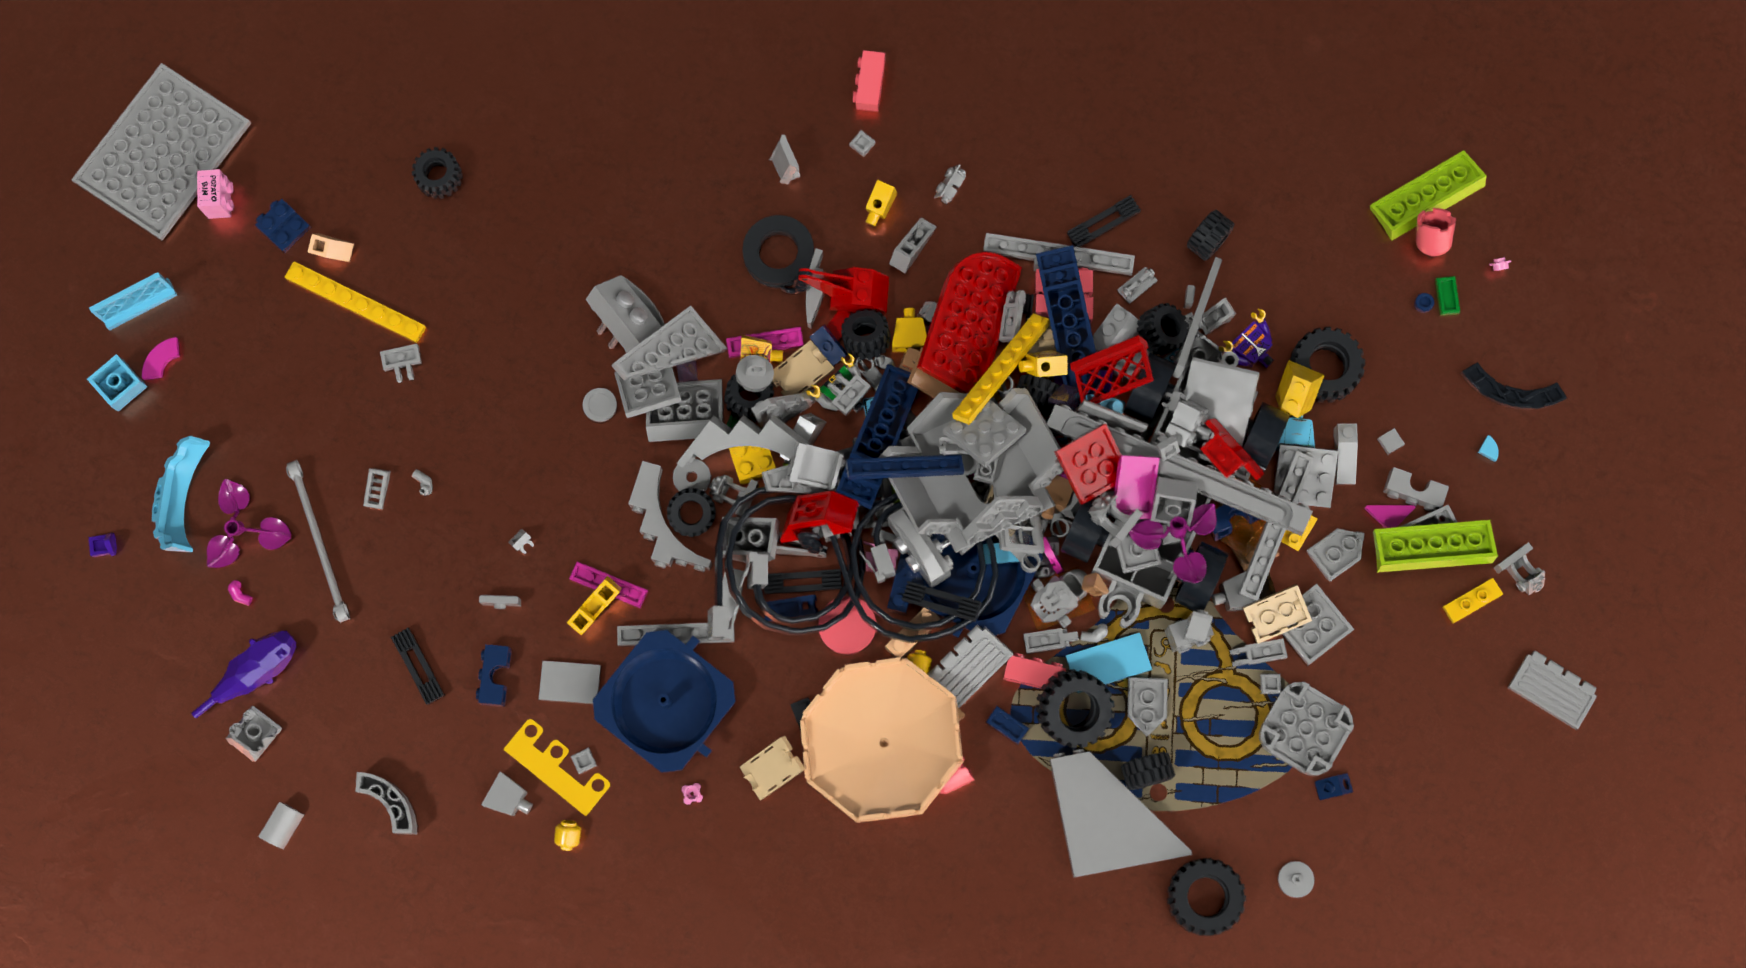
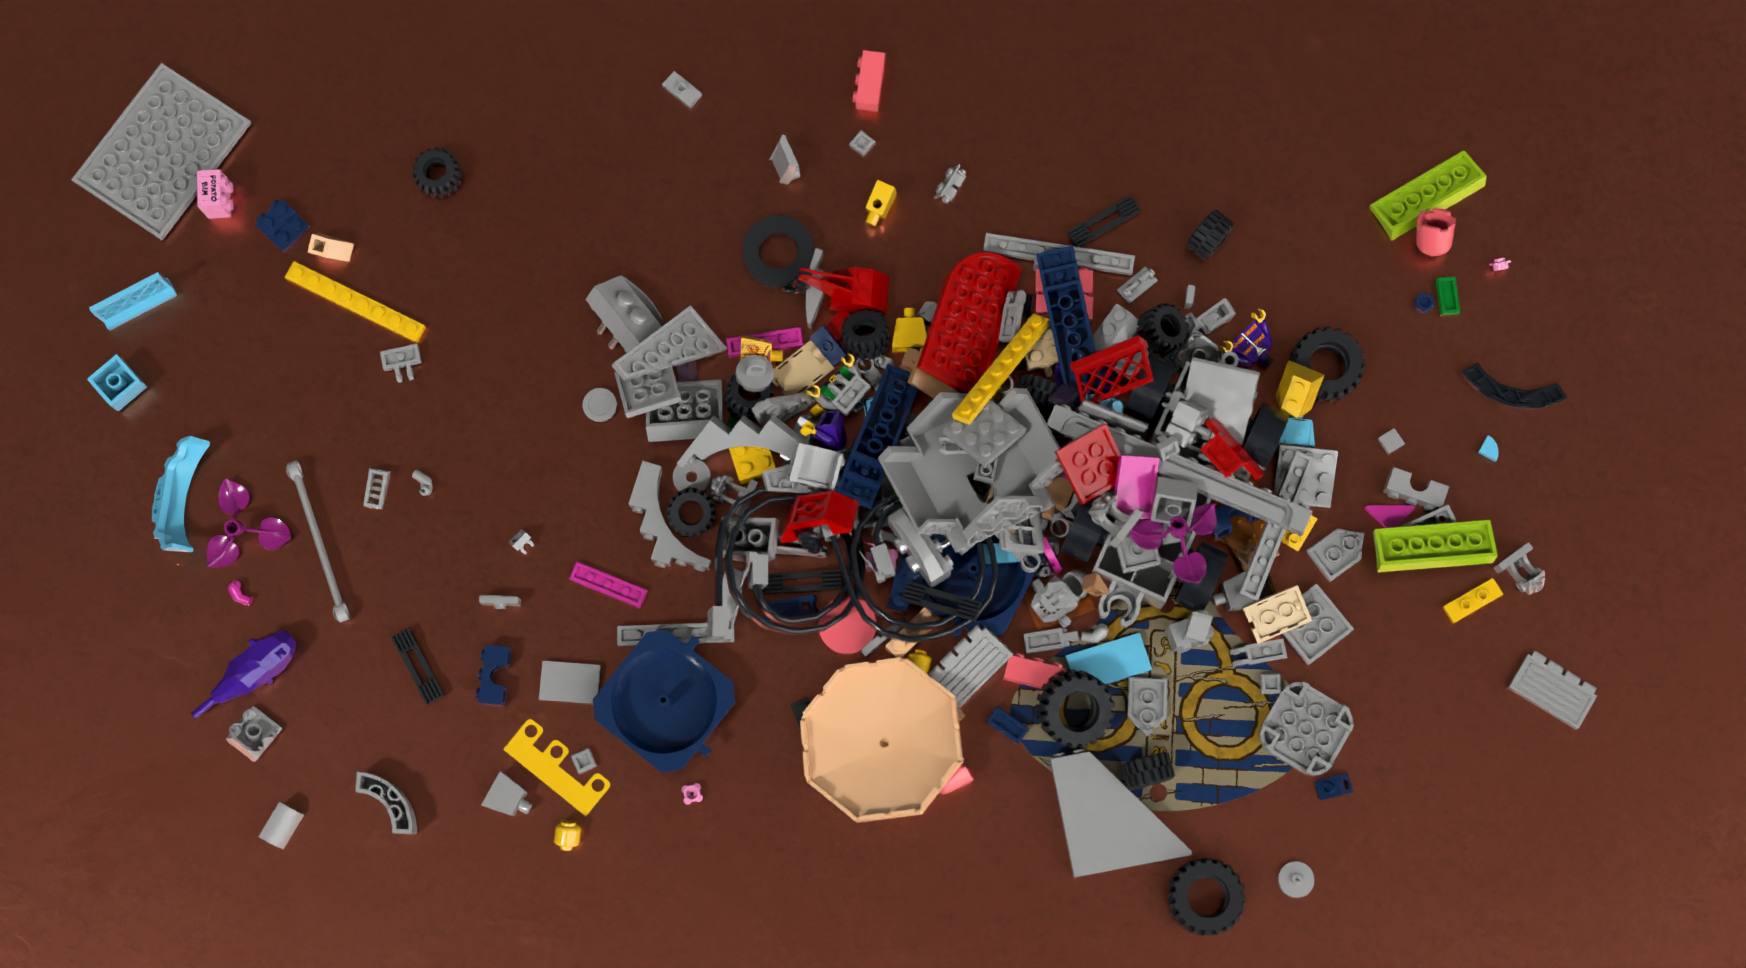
(103, 545): dark purple tile -> none
(159, 358): dark pink tile -> none
(594, 605): yellow arch -> none
(682, 90): none -> light grey plate
(772, 768): tan piece -> none
(829, 429): none -> dark purple torso
(875, 643): none -> light grey tile
(904, 467): dark blue tile -> none
(912, 245): light grey slope -> none
(1044, 364): yellow torso -> none
(1197, 318): light grey tile -> none
(1347, 445): light grey slope -> none

